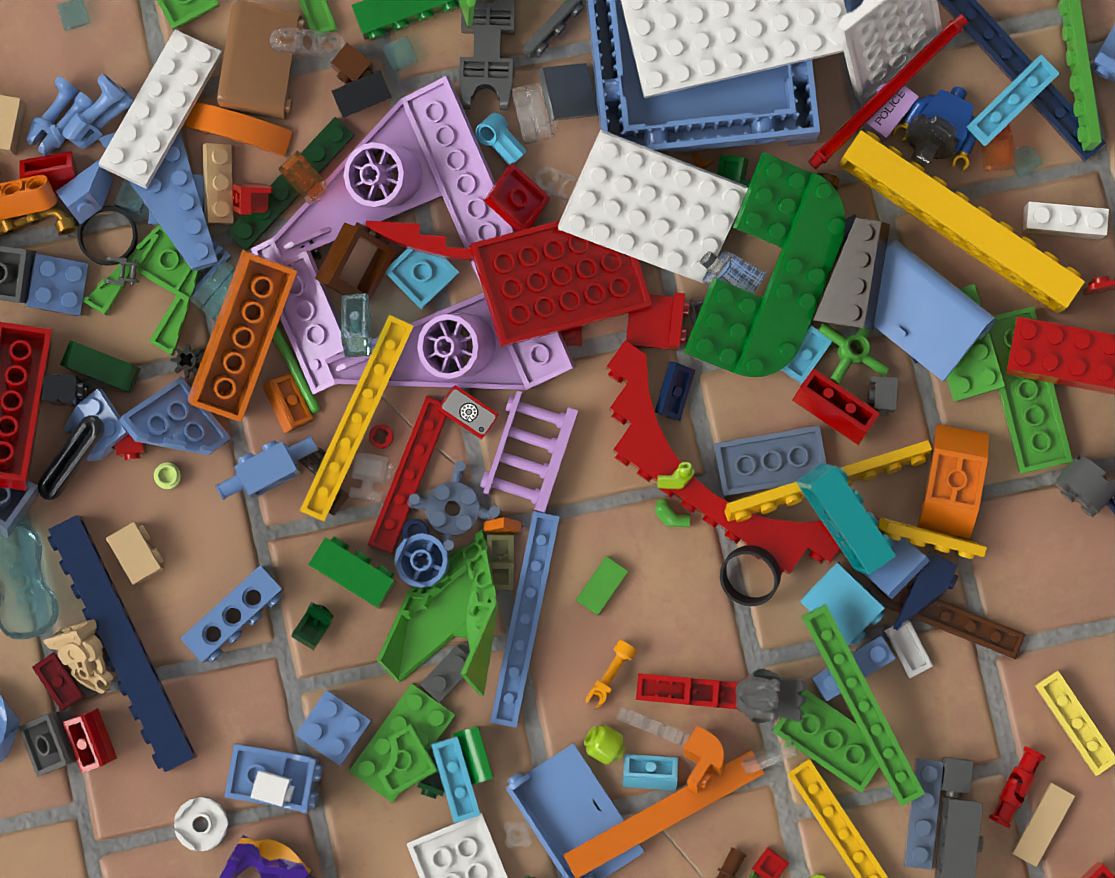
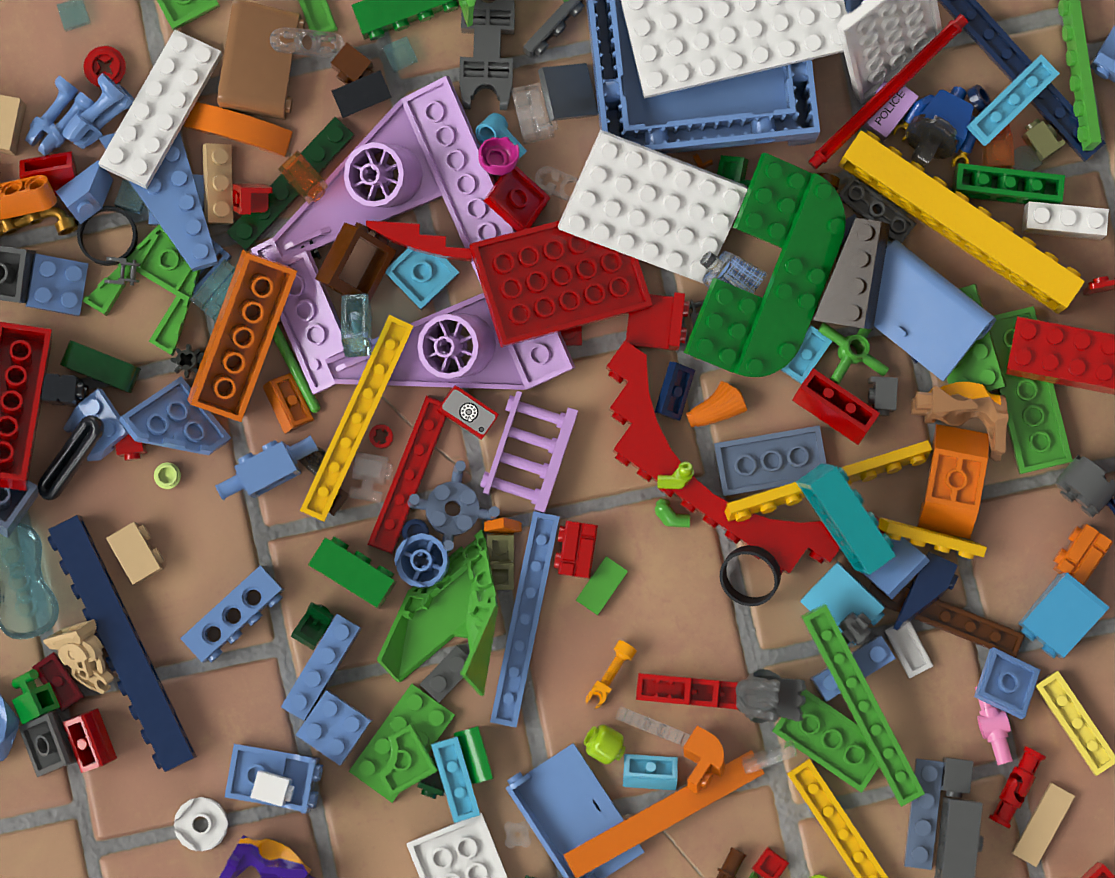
(34, 700): none -> green brick
(104, 54): none -> red gear
(321, 667): none -> medium blue brick
(498, 155): none -> dark pink hair
(577, 549): none -> red brick
(721, 405): none -> orange piece
(855, 628): none -> dark grey gear
(863, 199): none -> dark grey tile
(961, 402): none -> medium nougat hips
(978, 97): none -> dark blue tile
(995, 728): none -> bright pink pin
(1007, 184): none -> green brick
(1007, 683): none -> medium blue plate
(1042, 139): none -> olive brick
(1062, 615): none -> dark azure slope
(1083, 553): none -> orange brick

